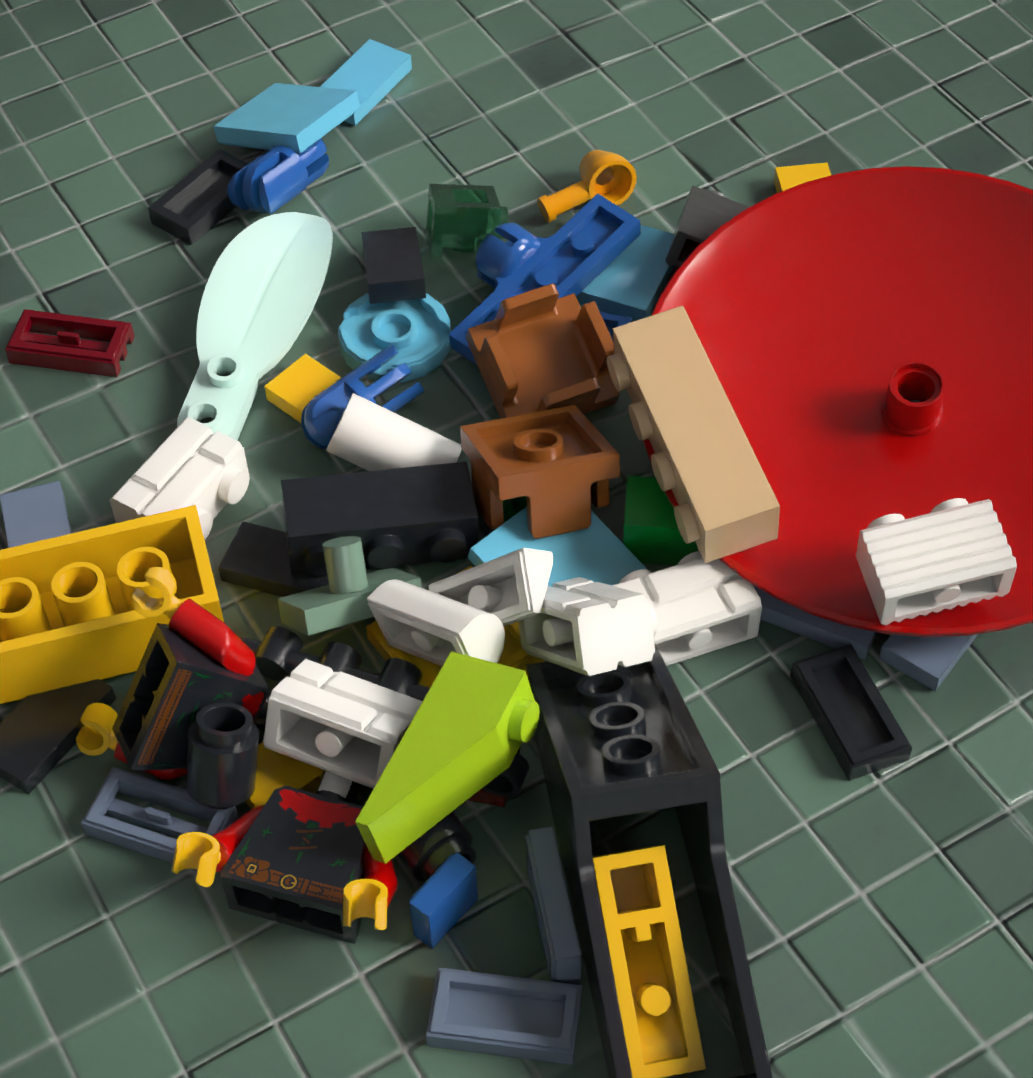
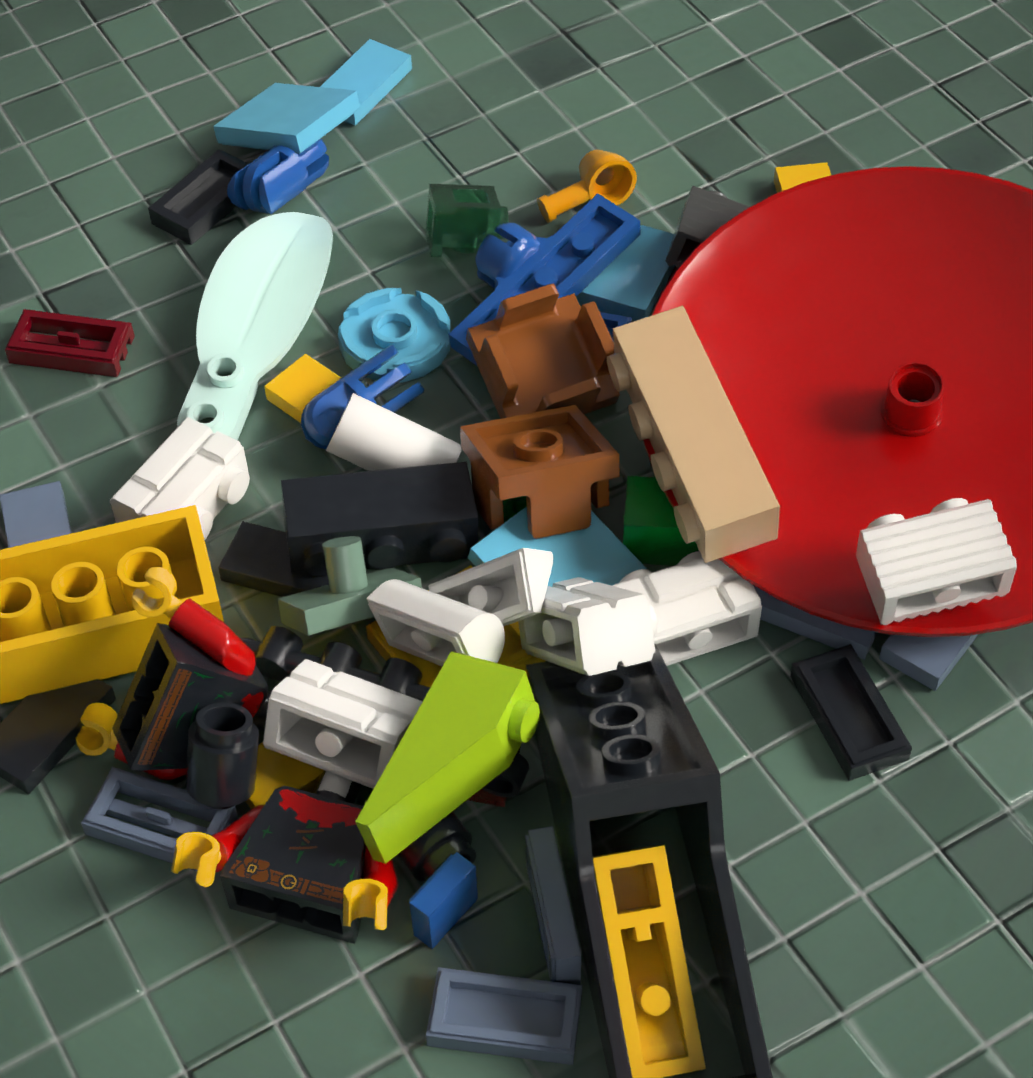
(393, 265): black tile -> none

